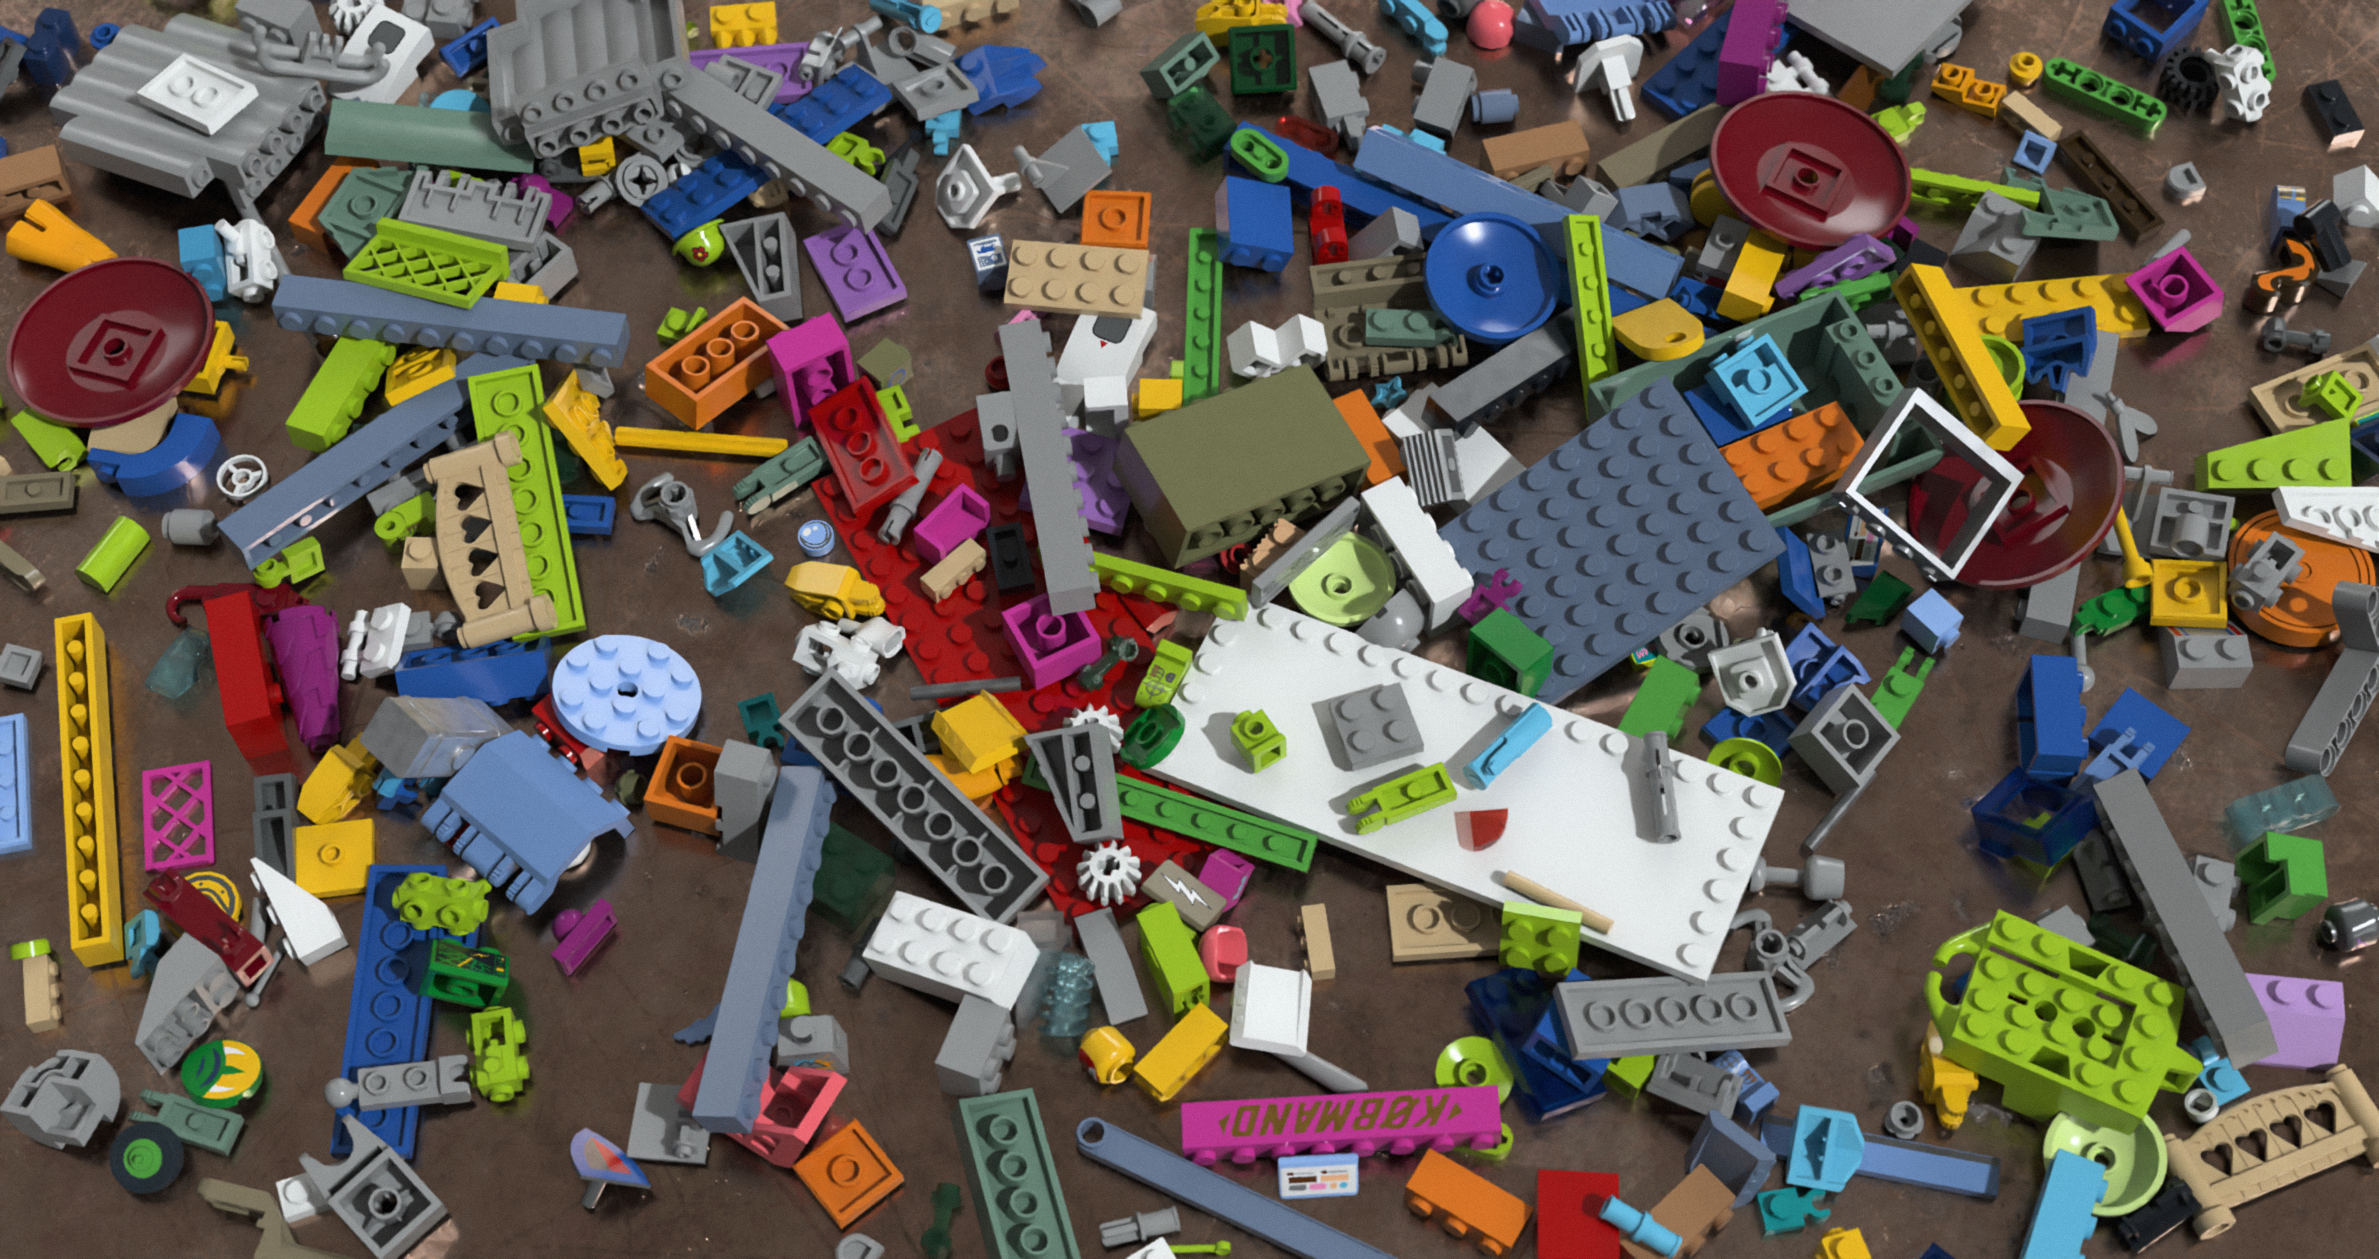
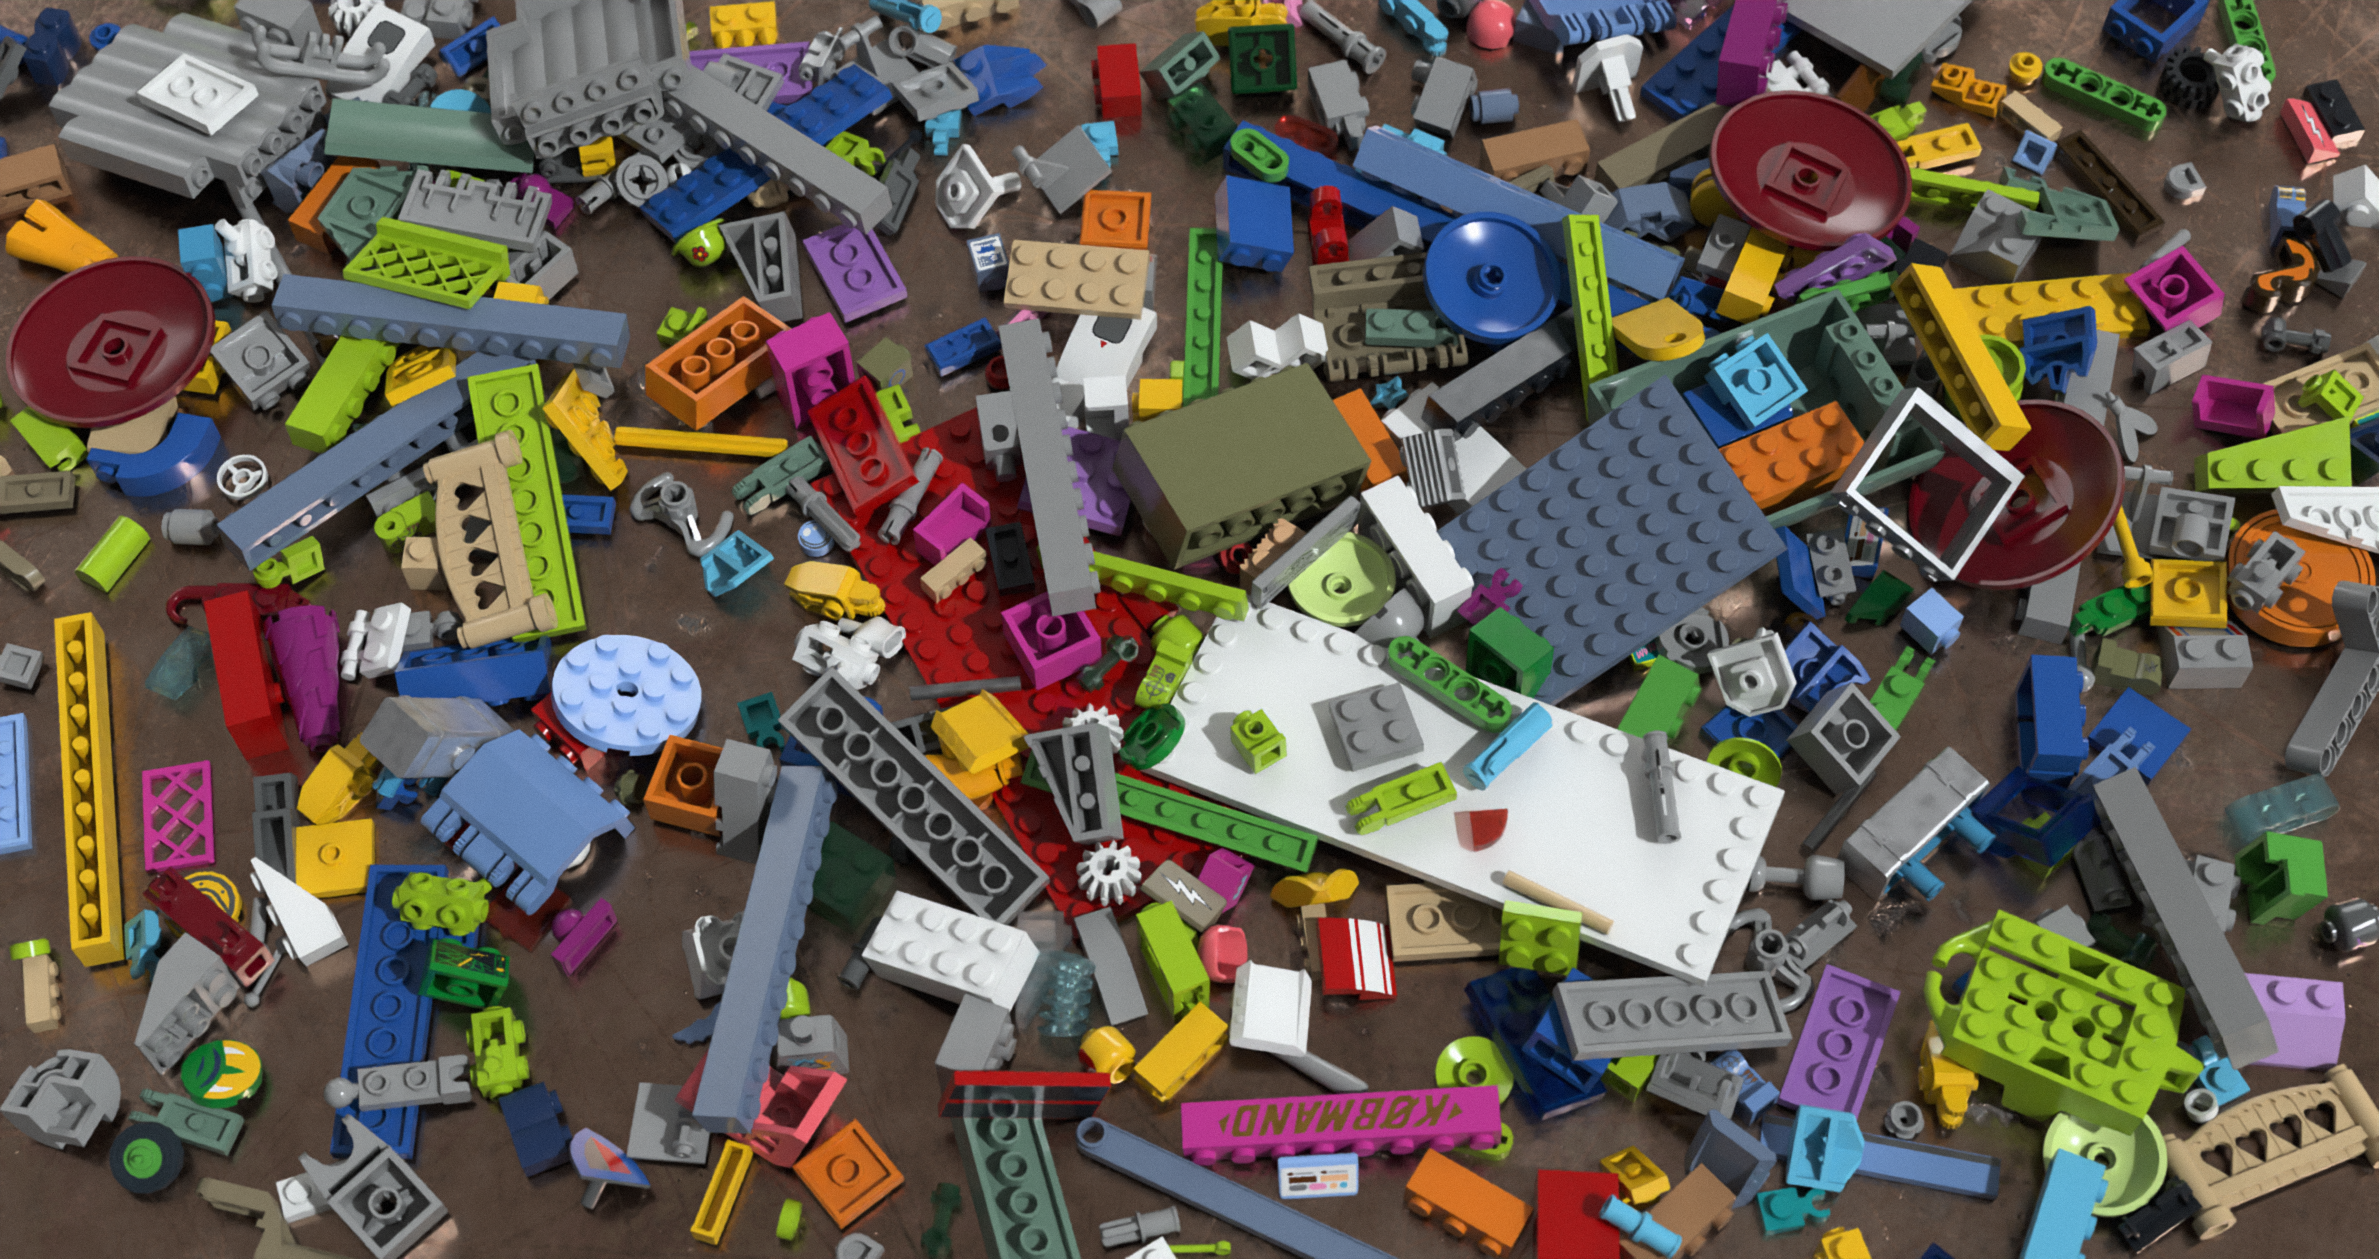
(261, 361): none -> light grey plate
(298, 172): none -> sand blue slope
(422, 78): none -> dark grey bar
(518, 925): none -> clear red piece
(536, 1128): none -> dark blue brick
(710, 952): none -> white slope
(721, 1192): none -> yellow piece
(789, 1219): none -> lime tile
(815, 505): none -> light grey axle
(963, 346): none -> blue plate
(1023, 1094): none -> tile
(1118, 80): none -> red brick
(1178, 631): none -> lime head
(1315, 888): none -> yellow hat
(1355, 958): none -> red slope
(1453, 679): none -> bright green beam
(1639, 1177): none -> yellow slope
(1839, 1043): none -> medium lavender plate
(1913, 824): none -> flat silver piece
(1941, 146): none -> yellow hinge
(2126, 668): none -> olive leg
(2171, 356): none -> light grey hinge
(2233, 406): none -> dark pink panel
(2308, 131): none -> coral slope

